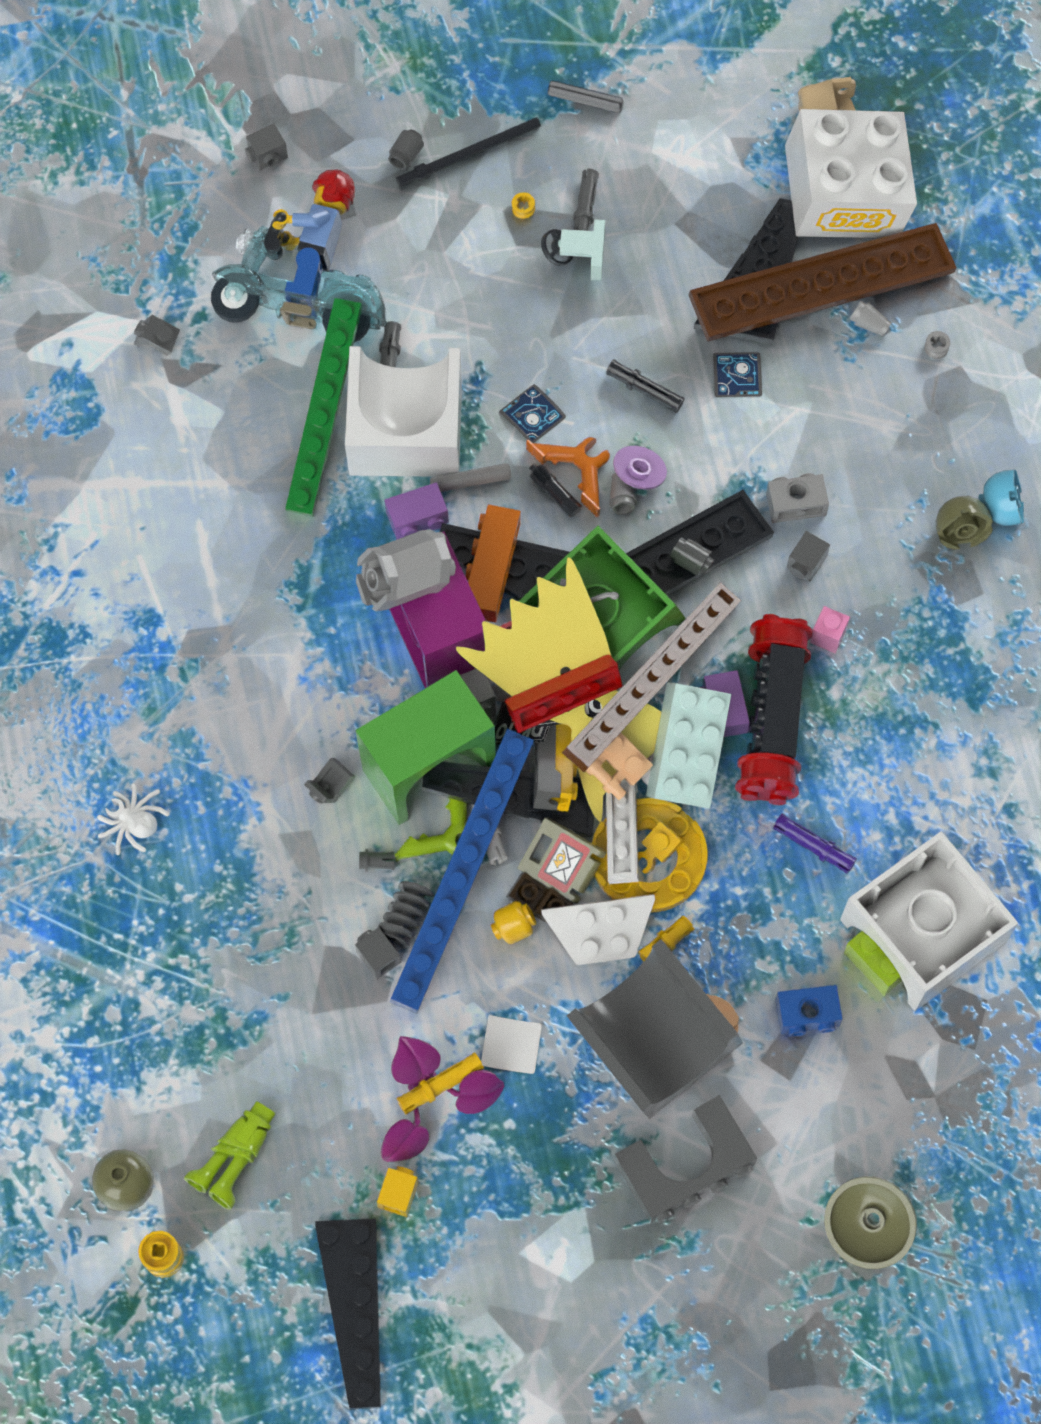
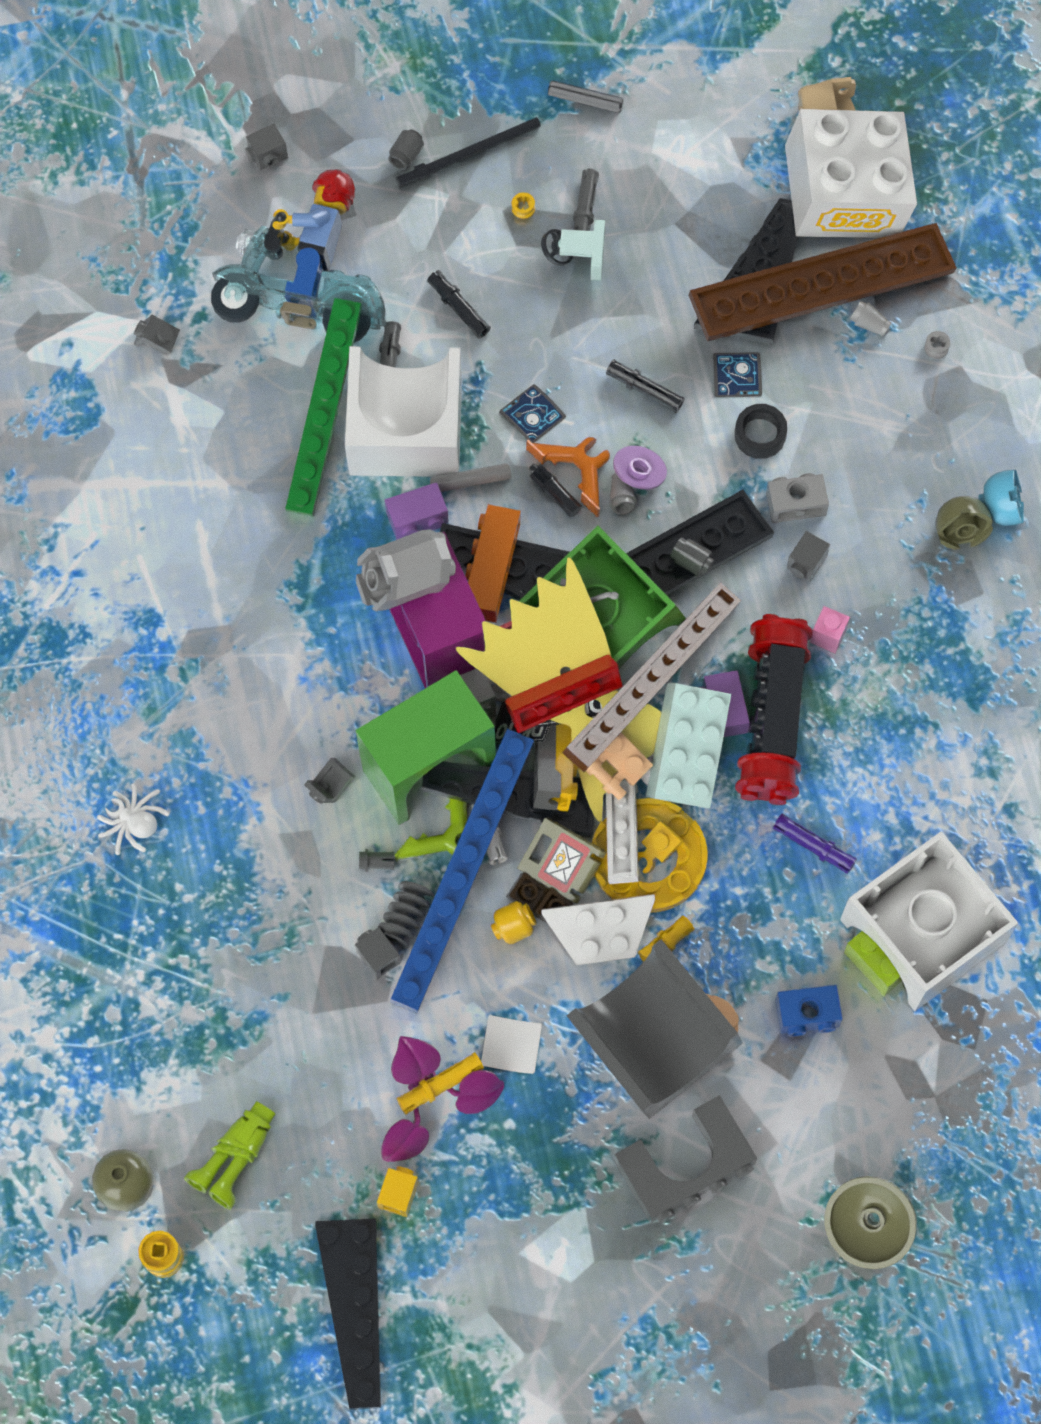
(451, 295): none -> black pin
(767, 413): none -> black tyre

